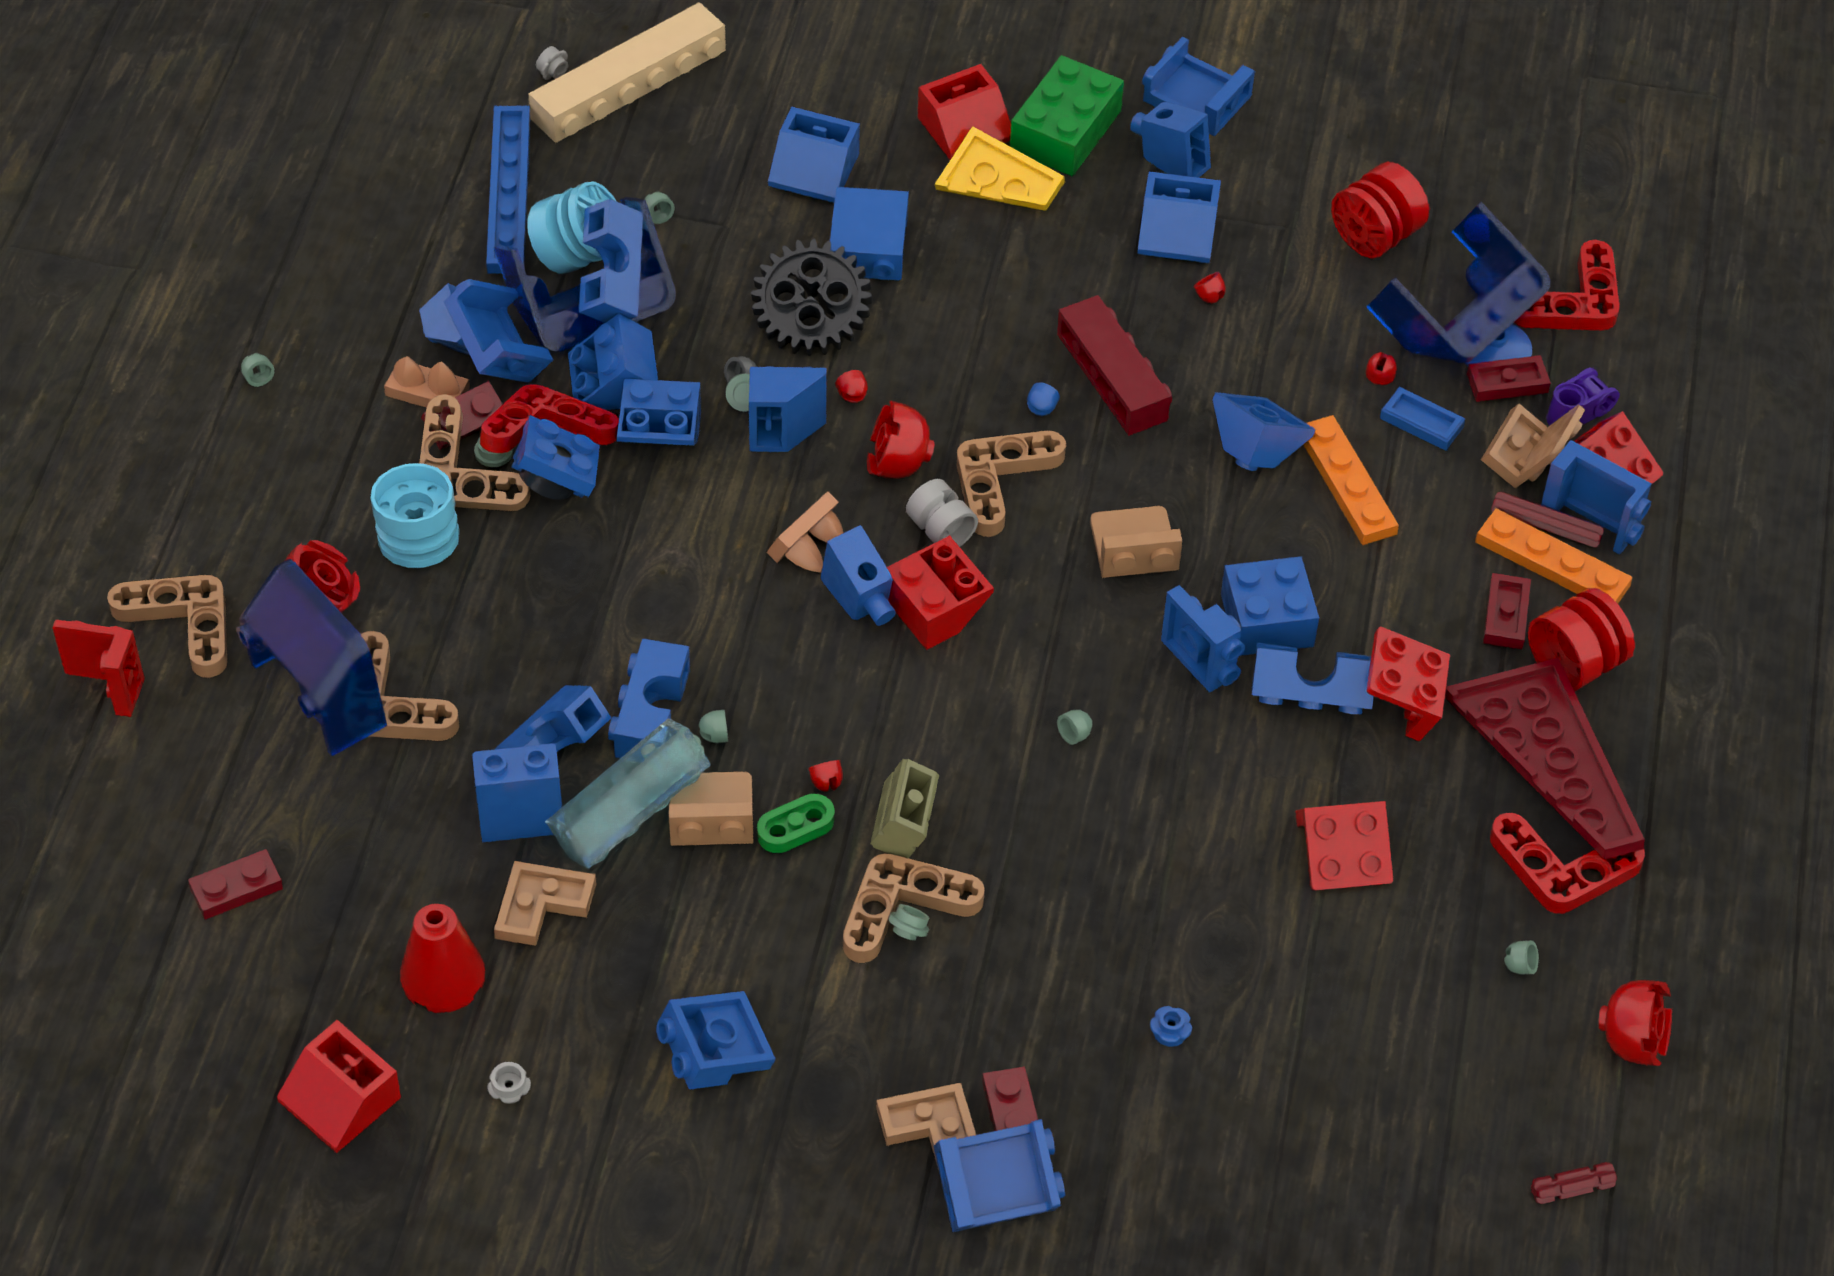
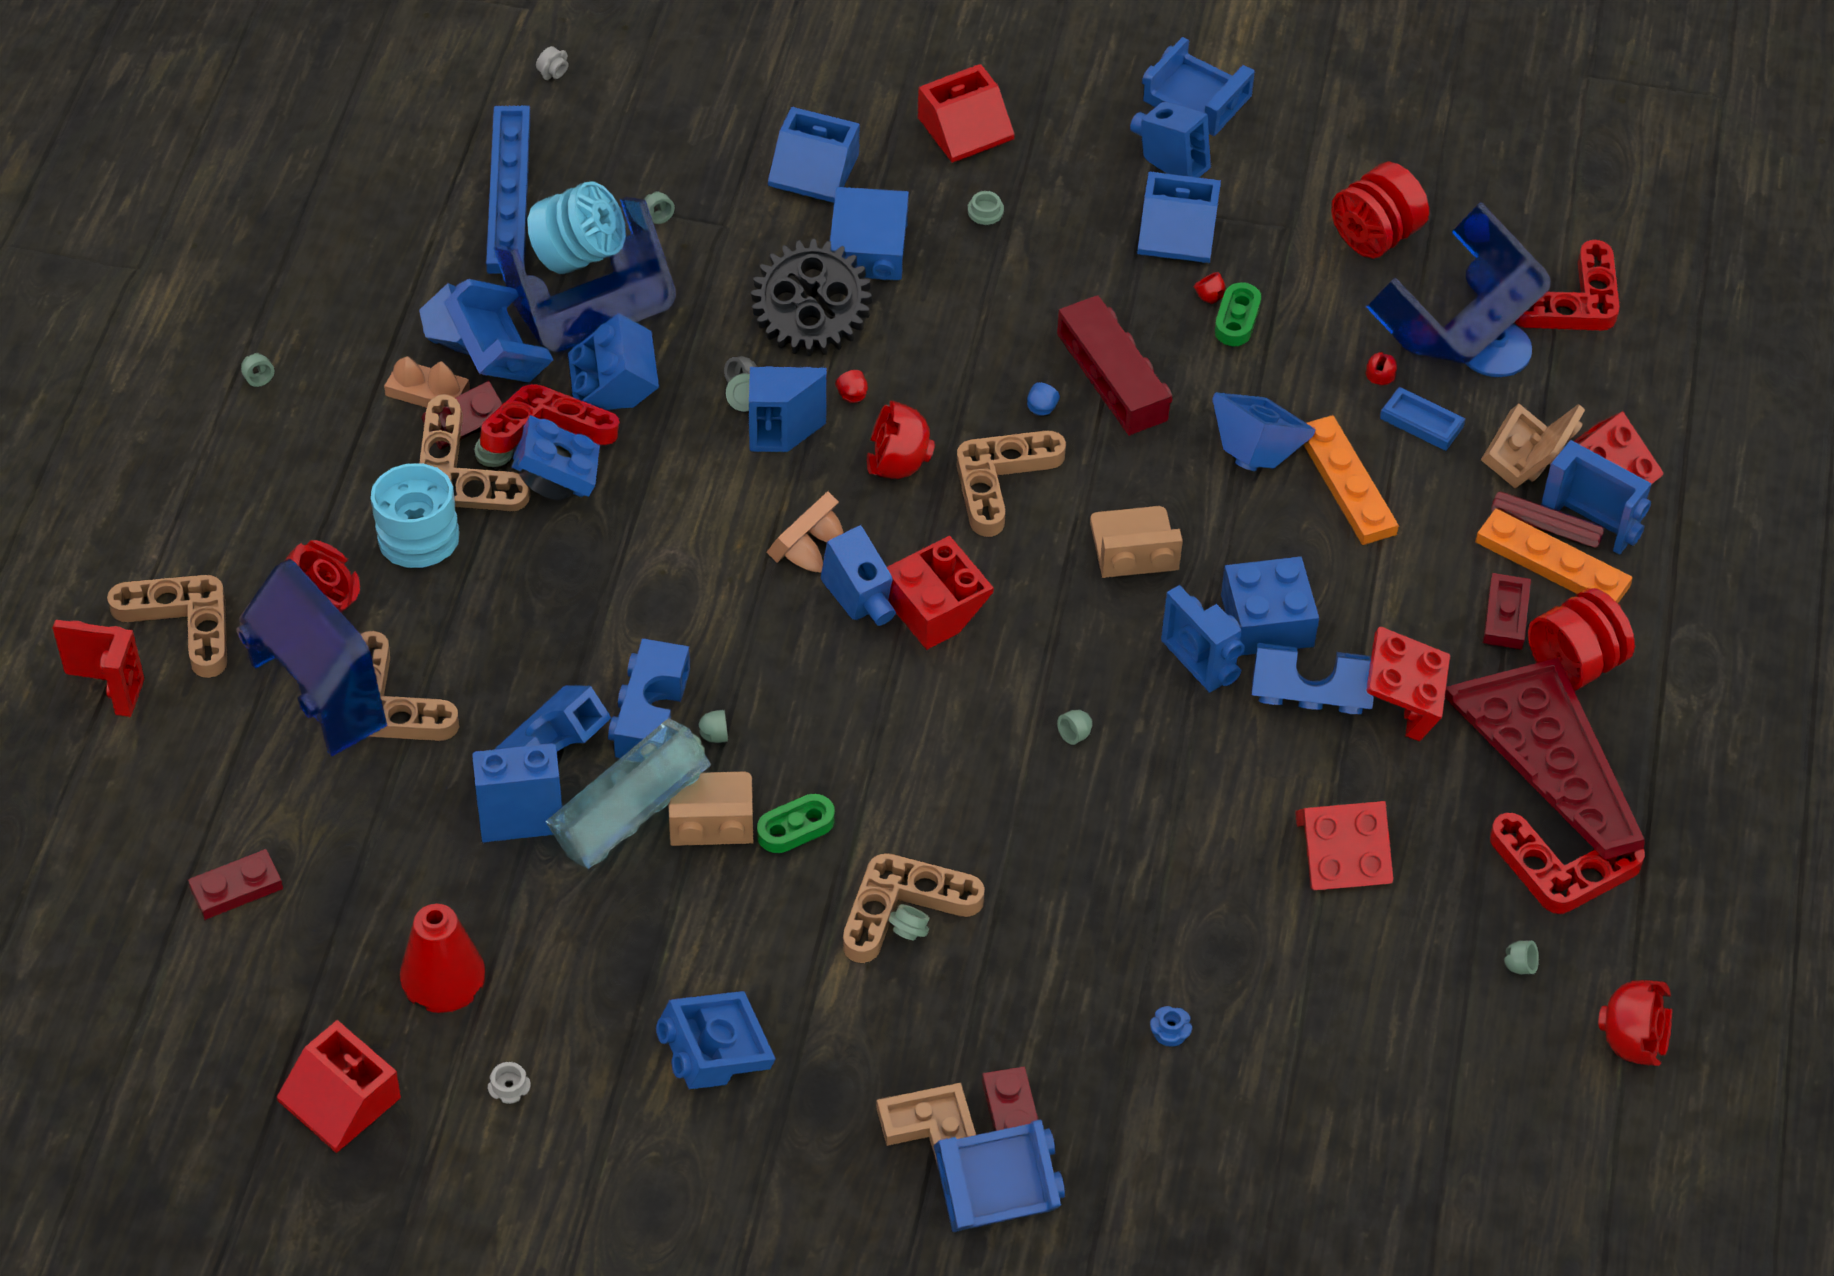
(540, 889): medium nougat plate -> none
(617, 236): blue arch -> none
(627, 72): tan brick -> none
(660, 412): blue slope -> none
(826, 774): red hinge -> none
(905, 809): olive brick -> none
(941, 513): light grey wheel -> none
(985, 208): none -> sand green plate
(998, 173): yellow wing -> none
(1067, 115): green brick -> none
(1237, 314): none -> green plate
(1508, 378): dark red plate -> none
(1573, 1182): dark red axle -> none
(1586, 391): dark purple piece -> none

